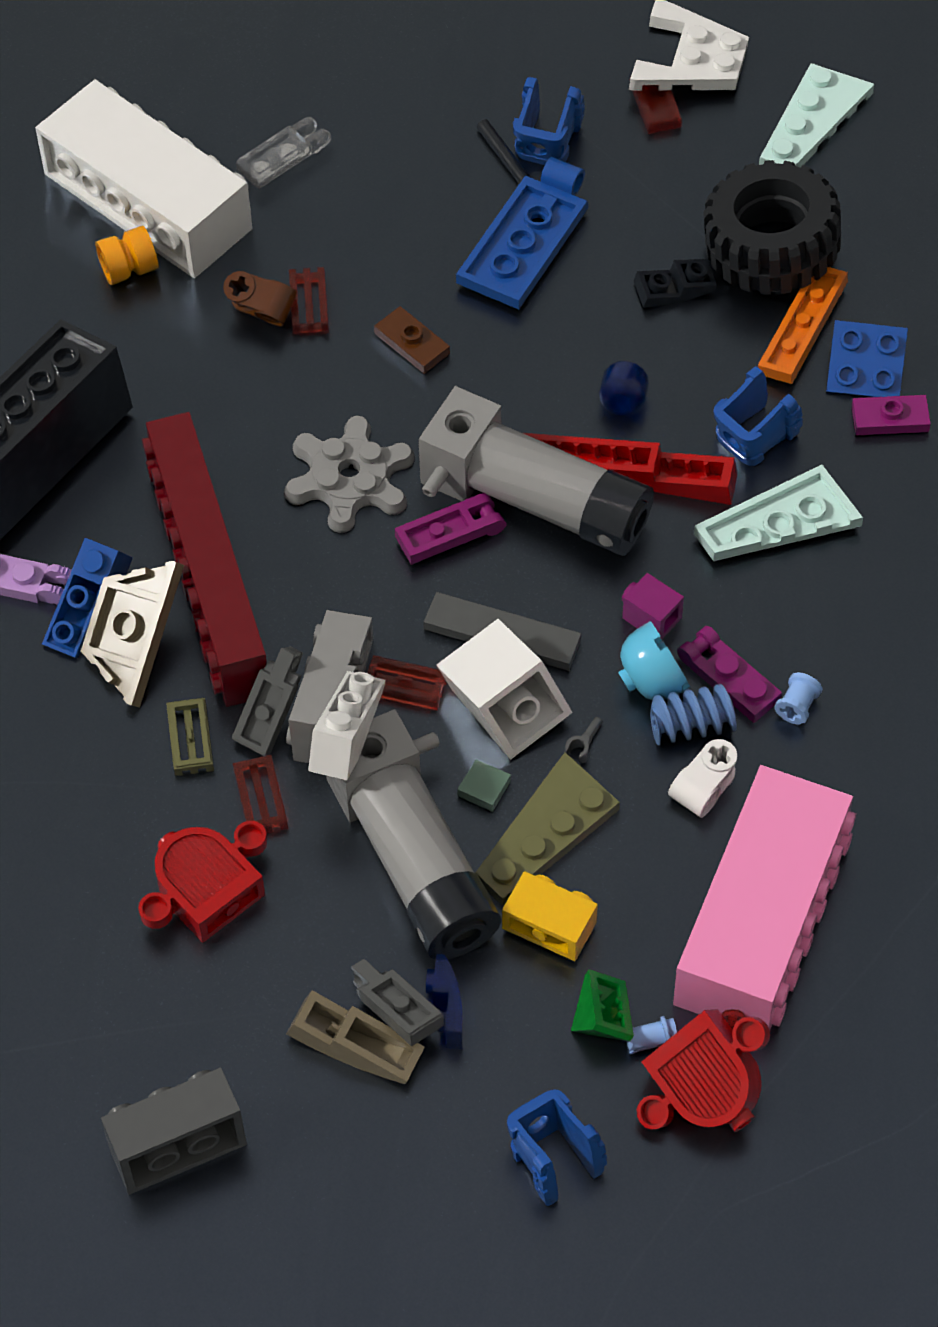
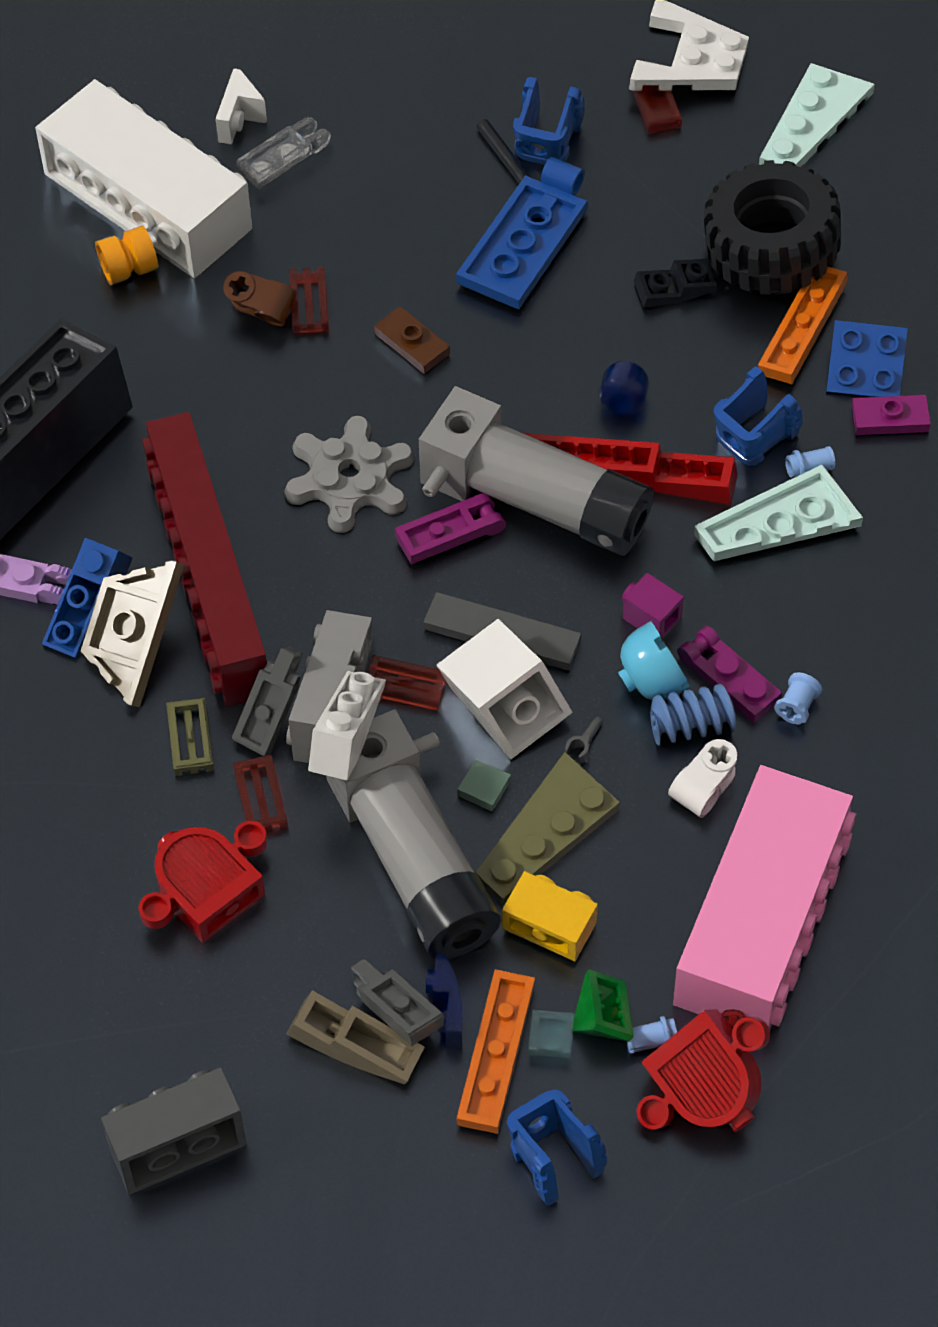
(239, 104): none -> white slope
(495, 1051): none -> orange plate
(551, 1034): none -> clear light blue plate
(799, 463): none -> light blue pin

